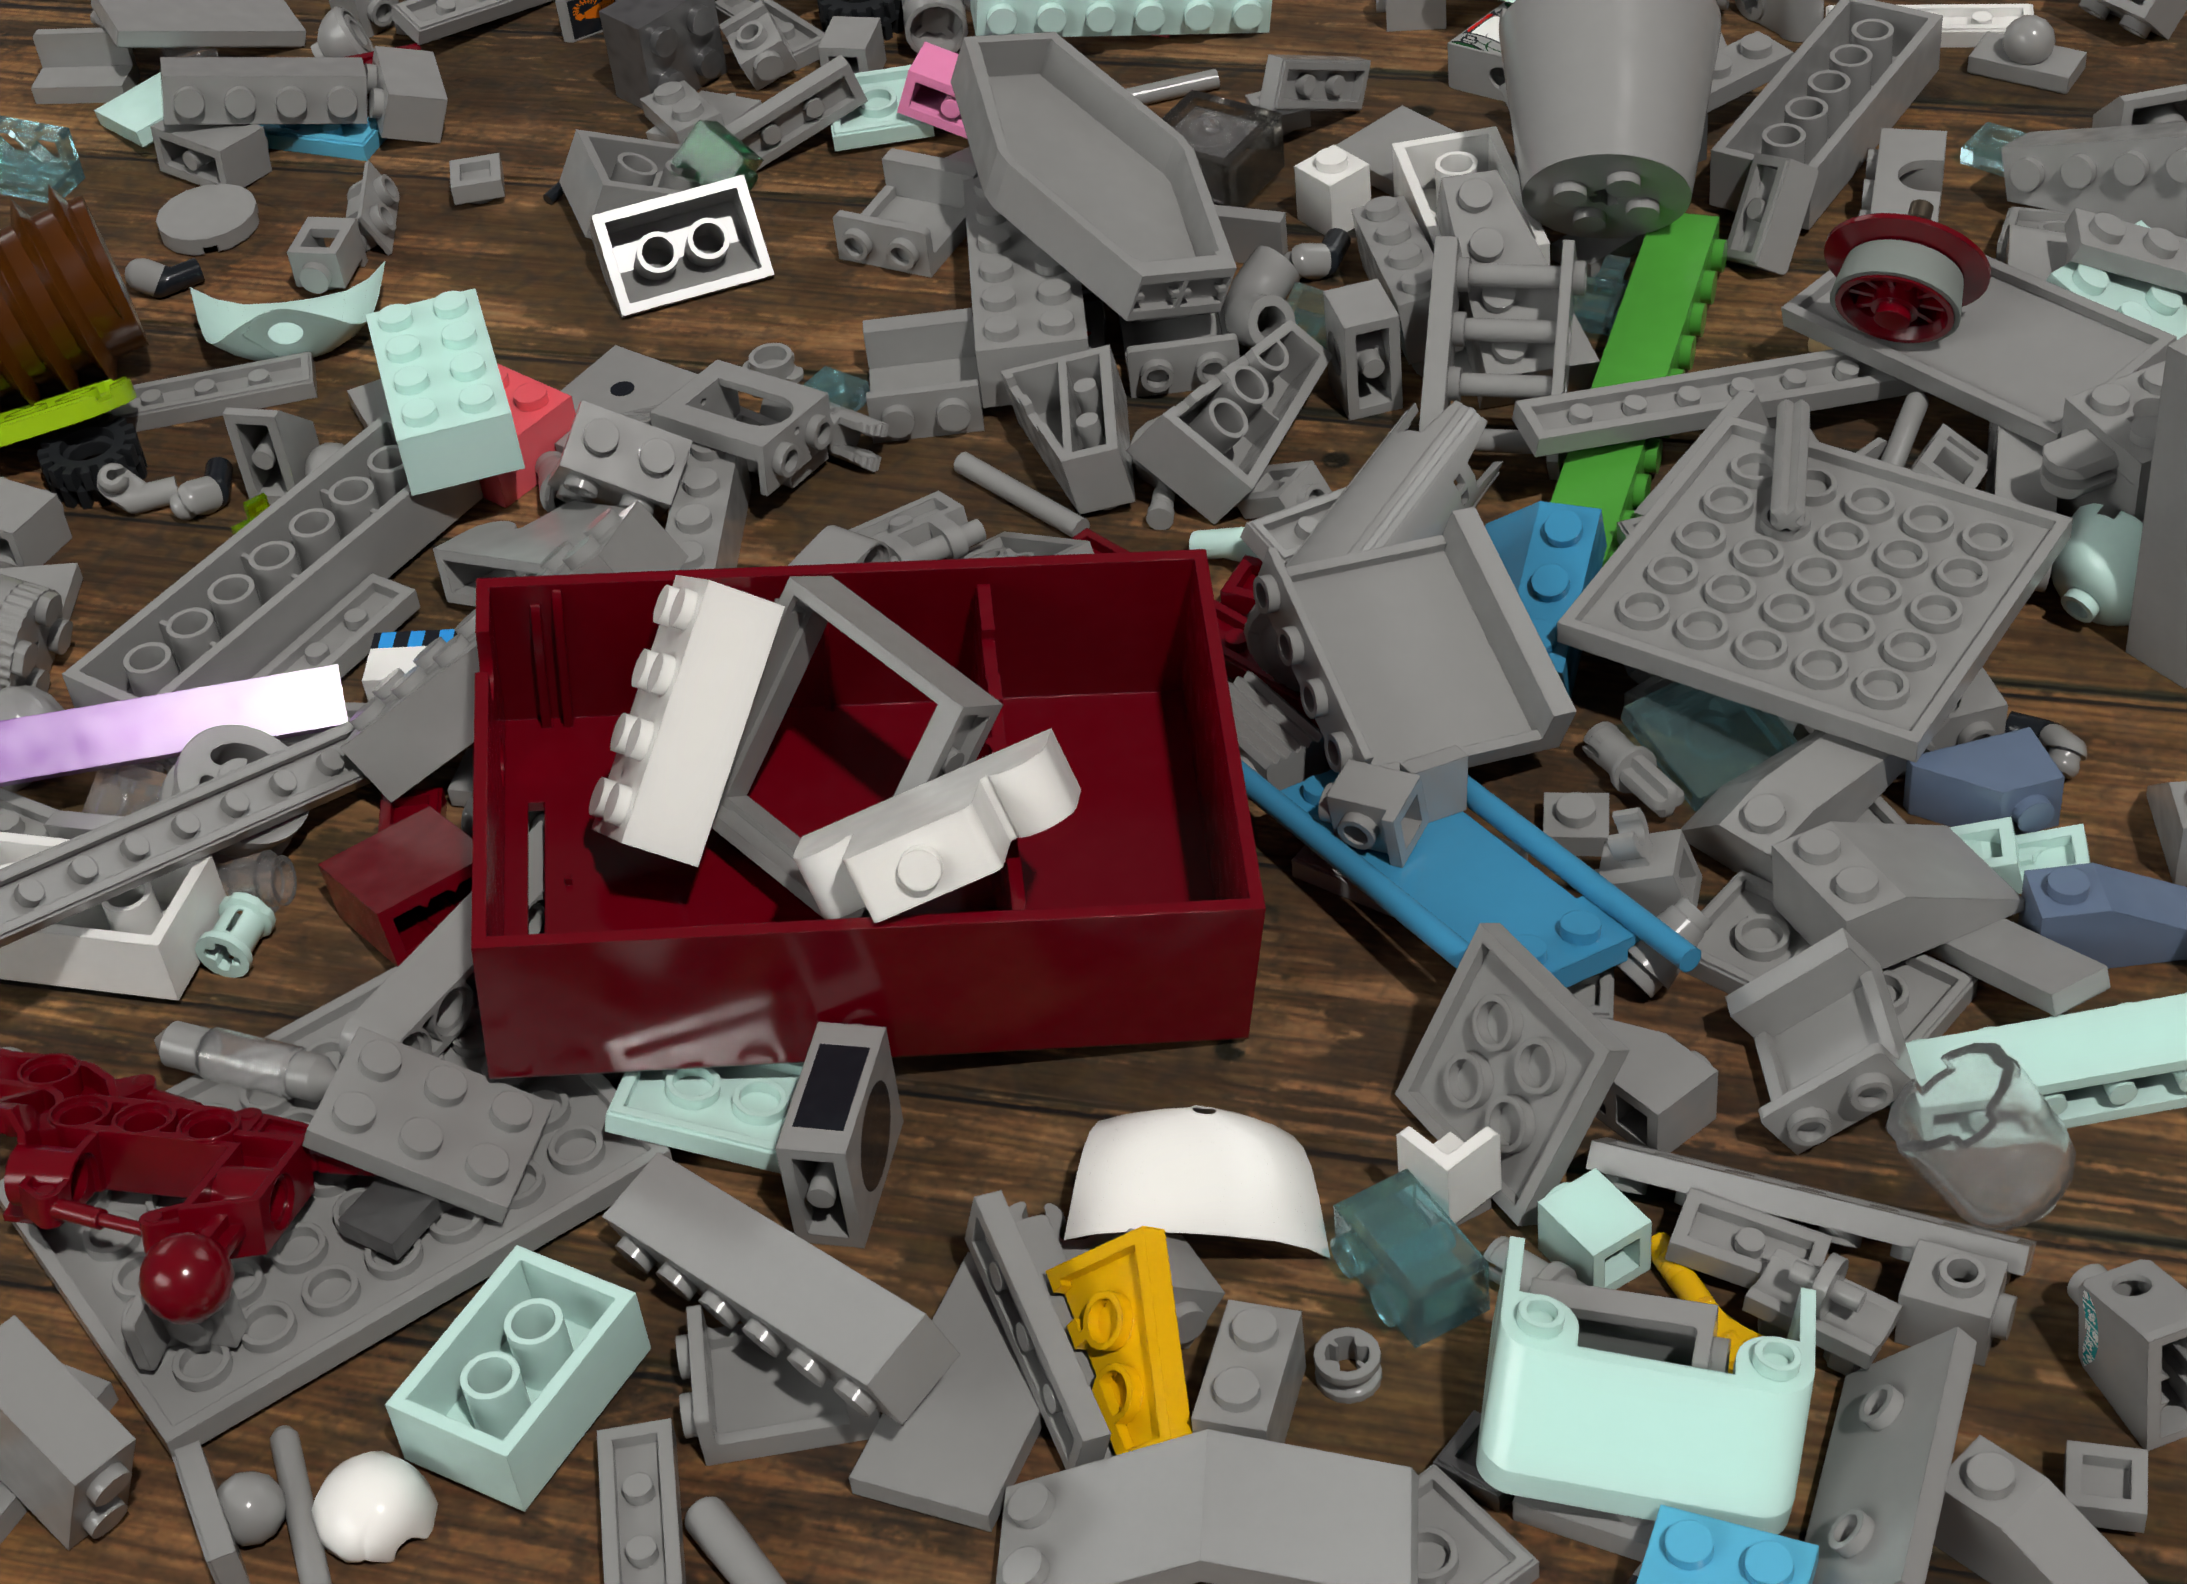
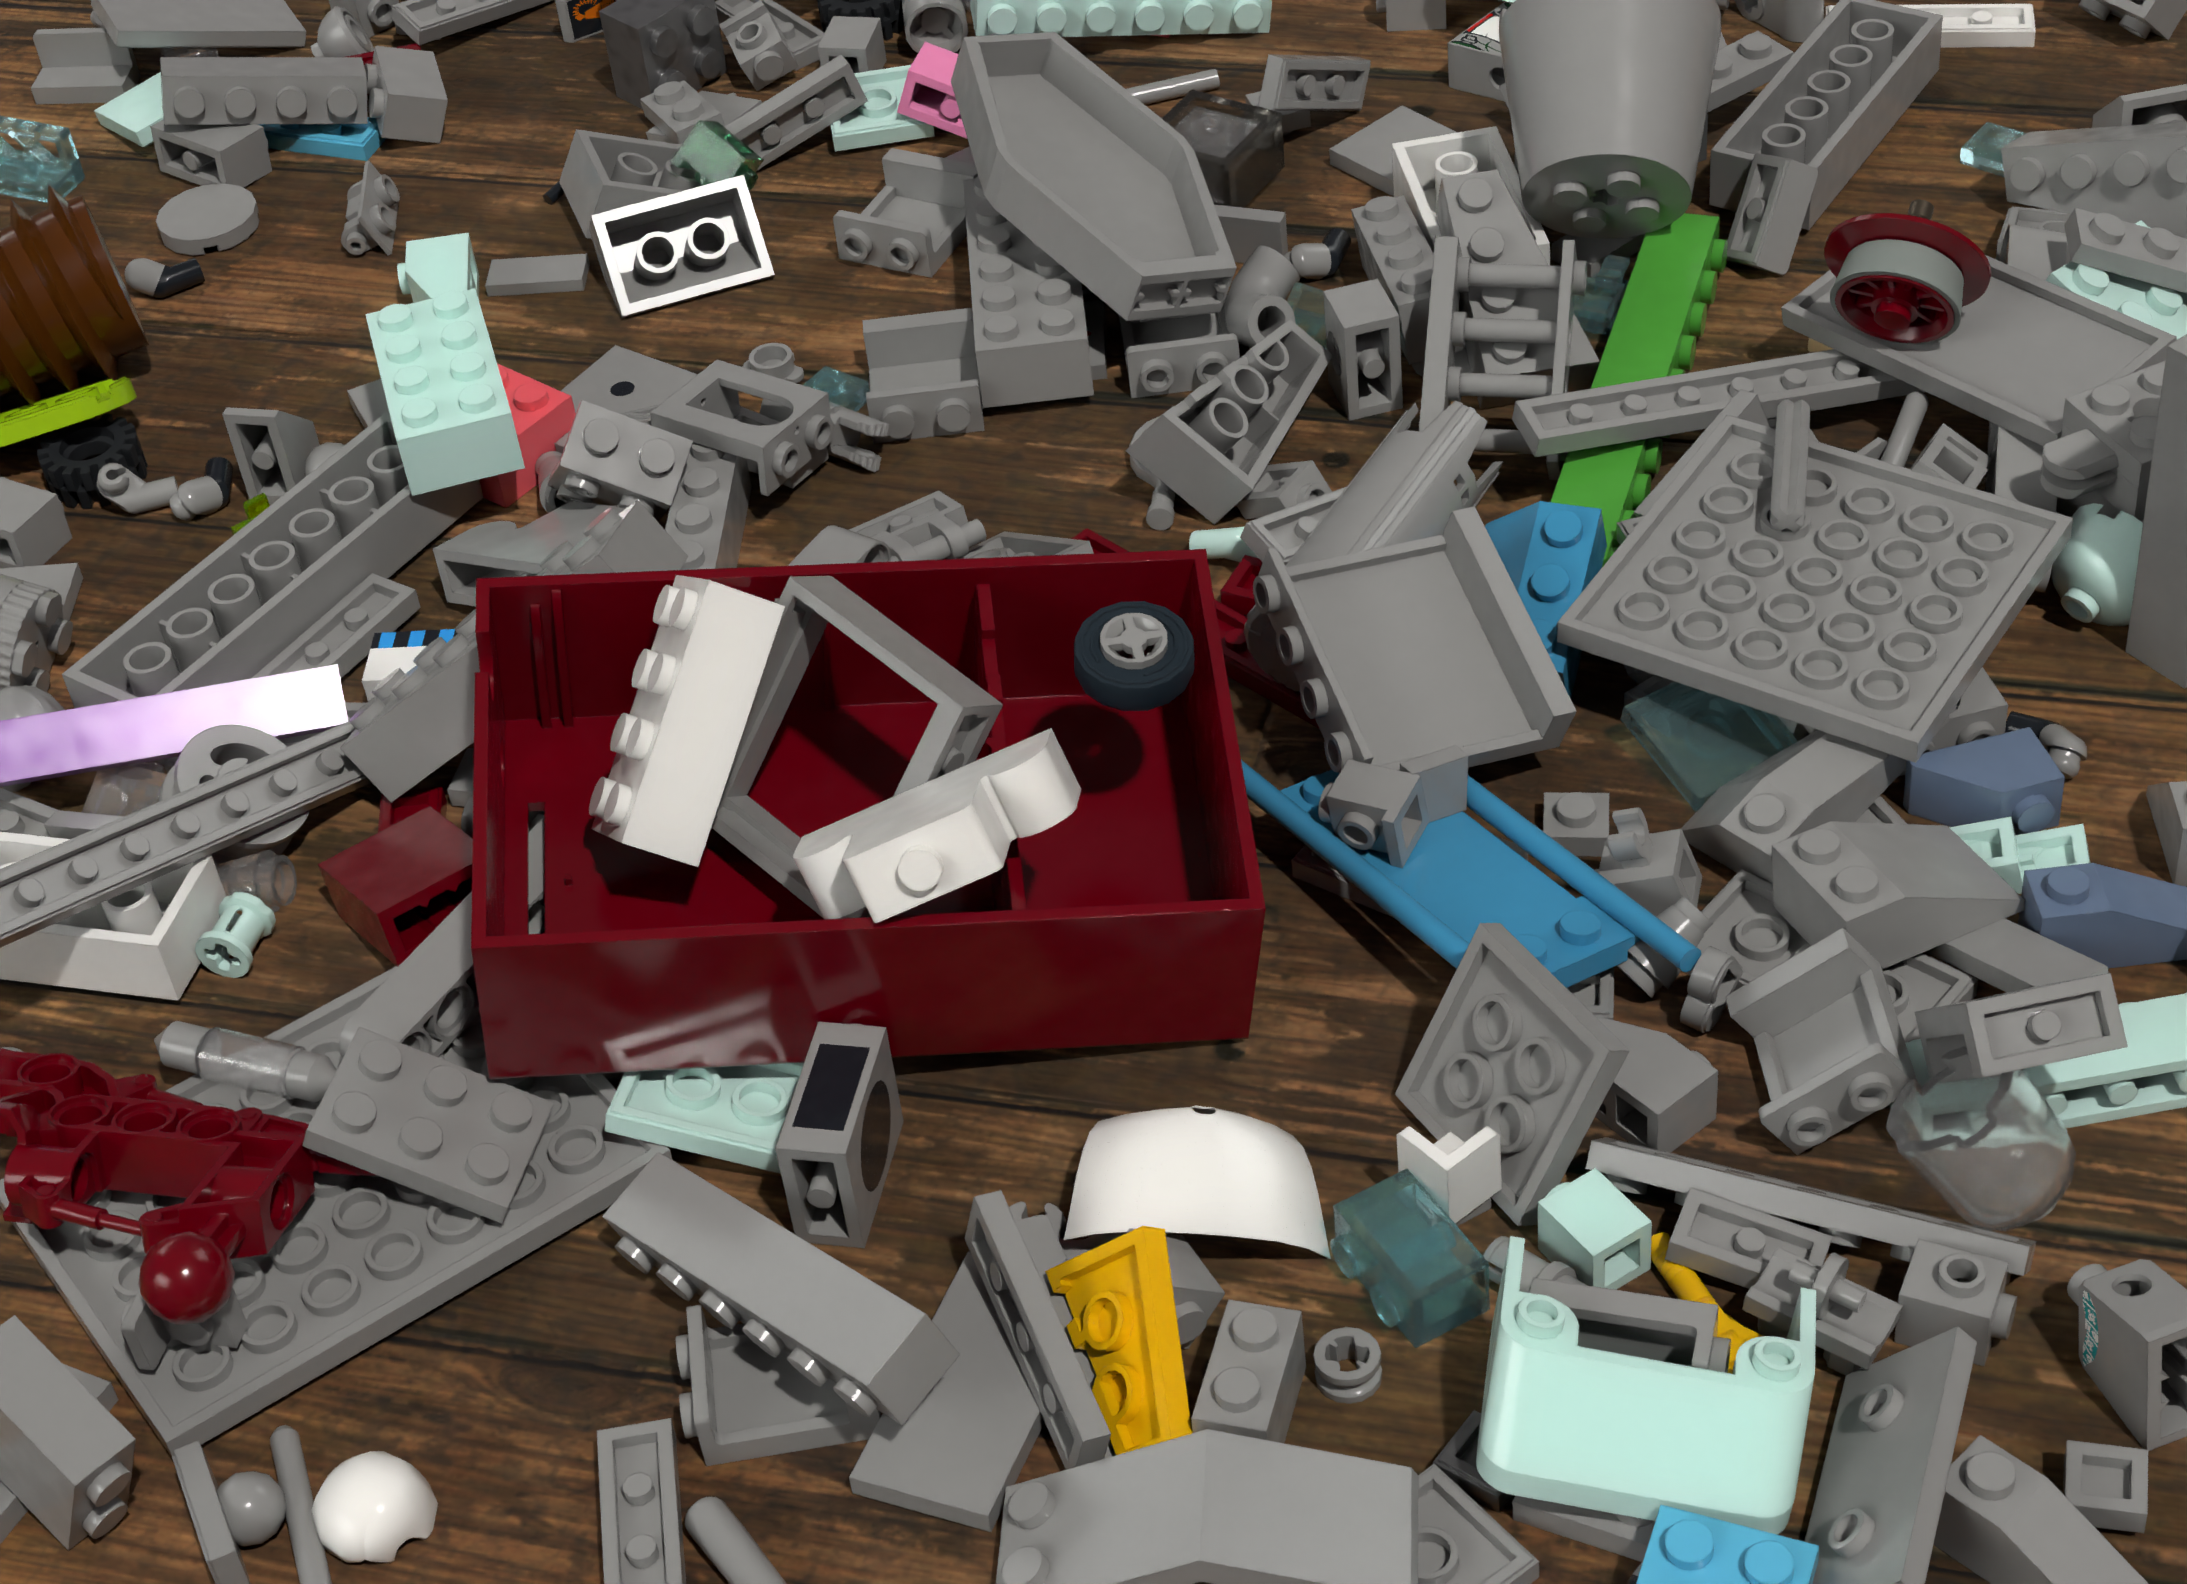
(211, 391): light grey tile -> none
(287, 327): light aqua piece -> none
(324, 267): light grey brick -> none
(389, 1217): flat silver tile -> none
(438, 267): none -> light aqua slope
(477, 179): light grey plate -> none
(519, 1377): light aqua brick -> none
(537, 275): none -> light grey piece
(1020, 494): light grey bar -> none
(1078, 424): light grey wedge -> none
(1134, 656): none -> black wheel
(1274, 734): light grey brick -> none
(1330, 187): white brick -> none
(1632, 768): light grey axle -> none
(1709, 983): none -> light grey tile
(1904, 170): light grey arch -> none
(2025, 1026): none -> light grey panel
(2027, 56): light grey tile -> none

